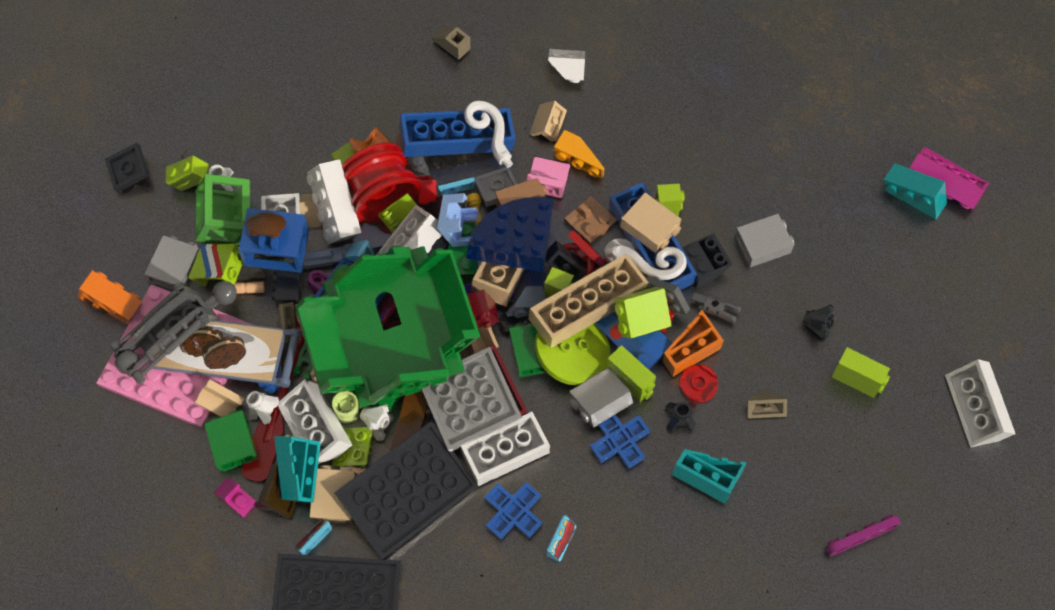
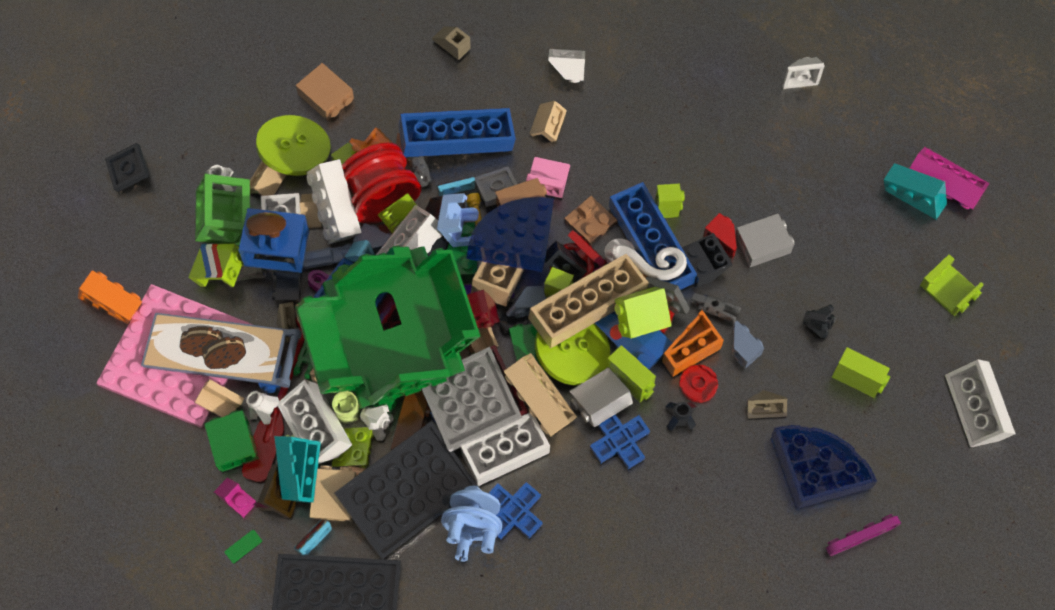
(171, 262): light grey brick -> none
(180, 315): dark grey piece -> none
(186, 173): lime brick -> none
(243, 546): none -> green sticker
(250, 287): light nougat piece -> none
(265, 180): none -> tan panel
(292, 144): none -> lime plate
(325, 91): none -> medium nougat brick
(428, 189): red brick -> none
(472, 520): none -> light blue piece
(499, 150): white plant -> none
(539, 394): none -> tan brick
(561, 539): slope -> none
(575, 151): light orange slope -> none
(651, 223): tan brick -> none
(708, 473): teal wedge -> none
(725, 233): none -> red slope
(744, 346): none -> sand blue slope
(803, 73): none -> white slope
(820, 465): none -> clear blue brick
(950, 287): none -> lime panel

